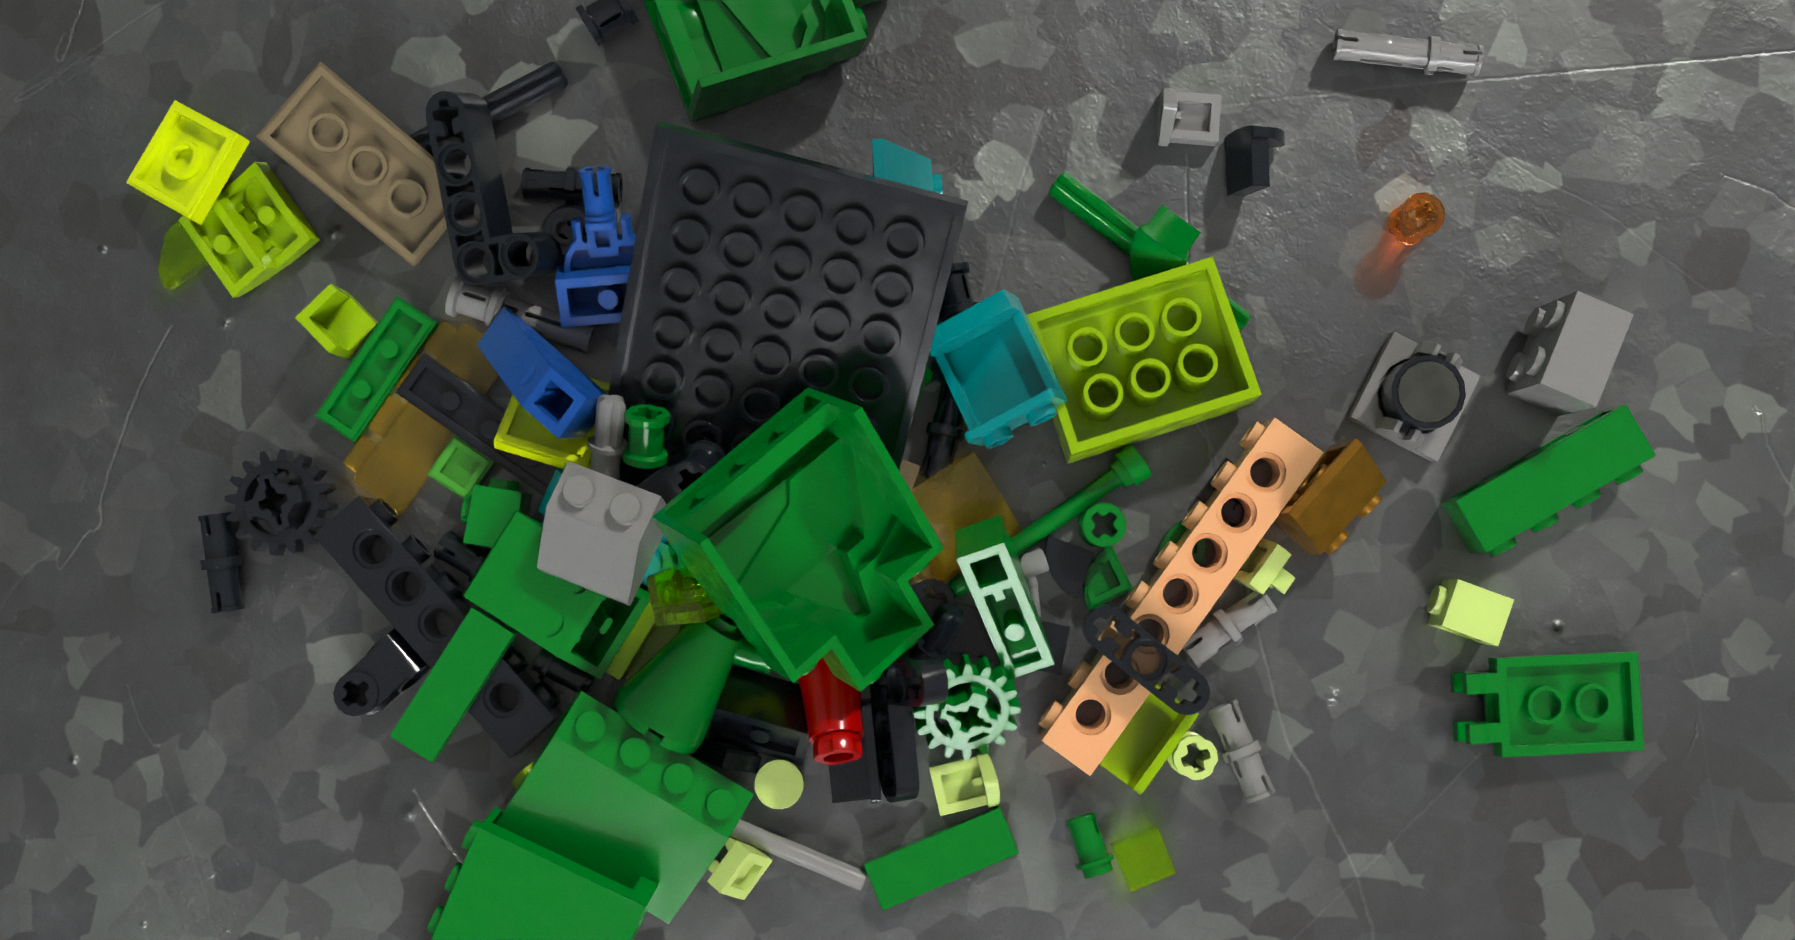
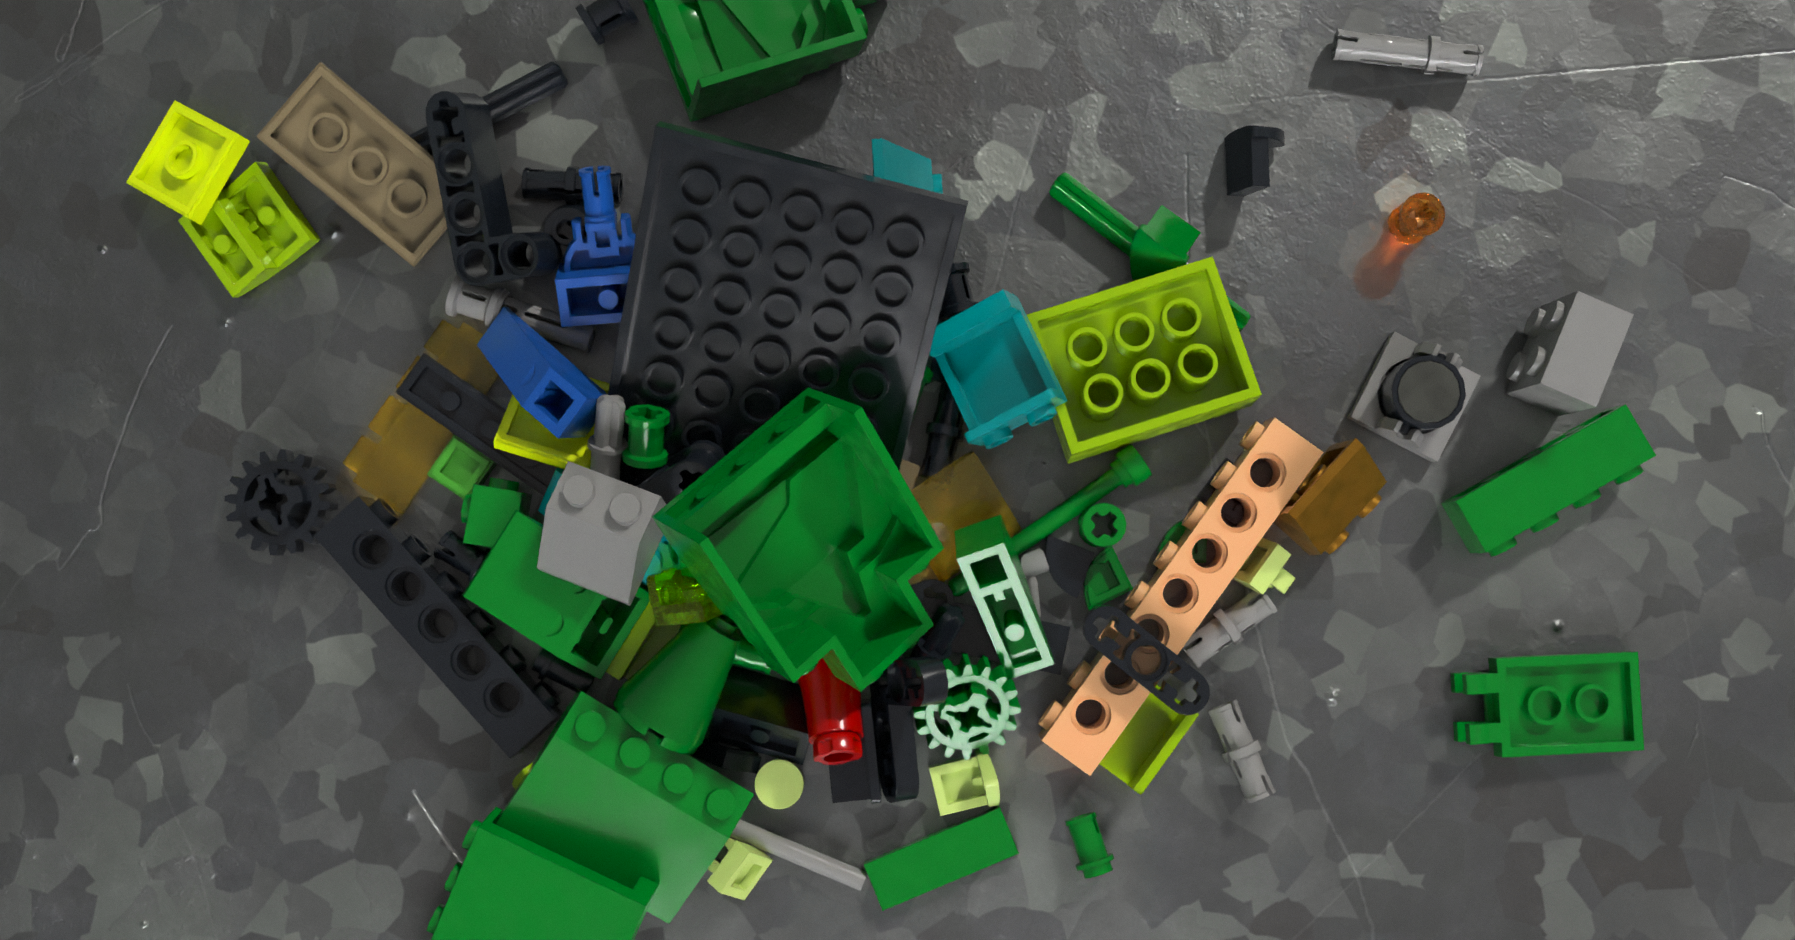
(179, 258): clear neon green tile -> none
(221, 563): black pin -> none
(337, 321): lime panel -> none
(376, 369): green tile -> none
(387, 670): black piece -> none
(453, 684): green tile -> none
(1143, 858): clear neon green tile -> none
(1187, 118): light grey tile -> none
(1204, 762): yellowish green bush -> none
(1469, 611): yellowish green brick -> none

